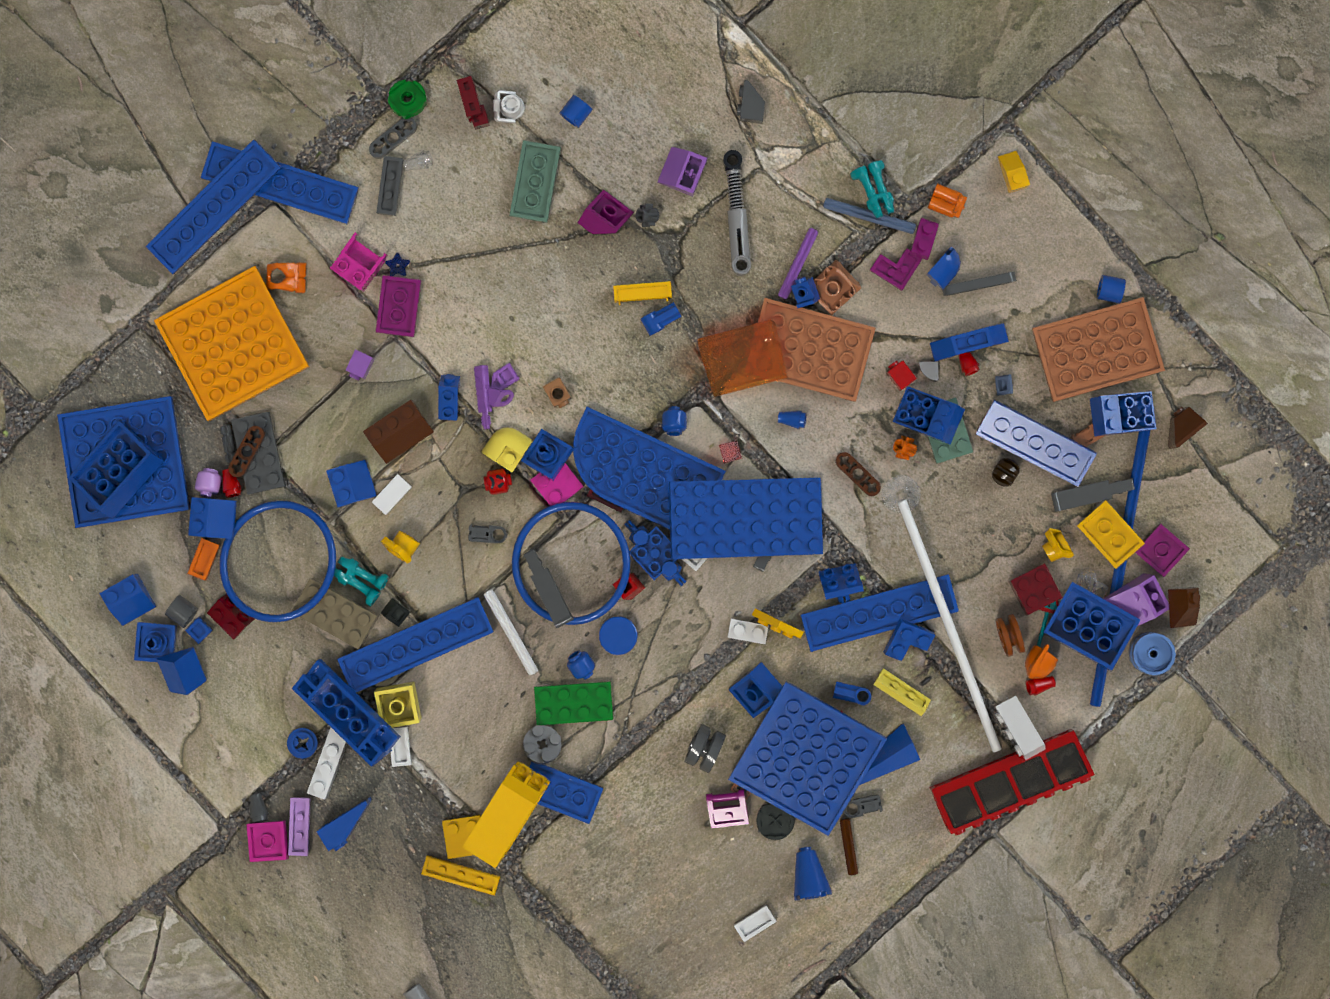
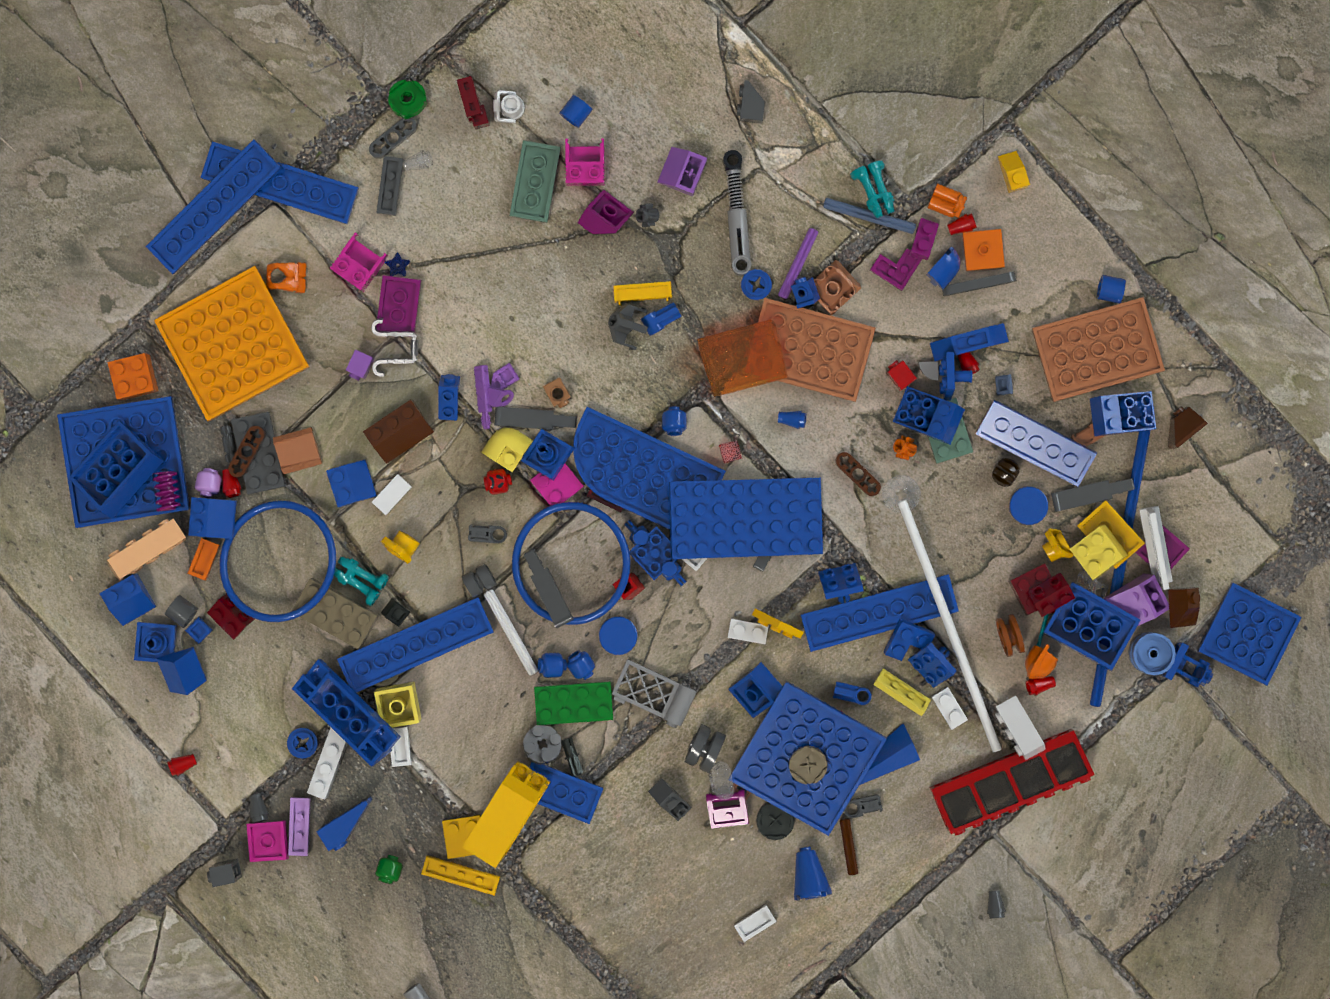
(133, 376): none -> orange brick
(146, 549): none -> light nougat wedge
(166, 491): none -> magenta piece
(181, 764): none -> red cone
(224, 873): none -> dark grey brick
(297, 450): none -> nougat slope
(389, 869): none -> green head
(413, 343): none -> piece
(479, 580): none -> dark grey wheel
(532, 418): none -> dark grey piece
(552, 665): none -> blue head
(572, 756): none -> pearl dark grey axle
(585, 165): none -> dark pink piece
(622, 323): none -> dark grey piece
(669, 799): none -> dark grey slope
(678, 701): none -> light grey piece
(721, 781): none -> clear bracket
(765, 282): none -> blue gear
(808, 764): none -> dark tan tile
(933, 664): none -> blue plate
(949, 708): none -> white plate
(951, 376): none -> blue plate
(963, 224): none -> red cone
(983, 250): none -> orange plate
(995, 905): none -> dark grey cone
(1028, 505): none -> blue tile
(1051, 594): none -> dark red bracket
(1098, 552): none -> light yellow brick
(1156, 545): none -> white fence
(1202, 673): none -> blue tile
(1249, 634): none -> blue plate

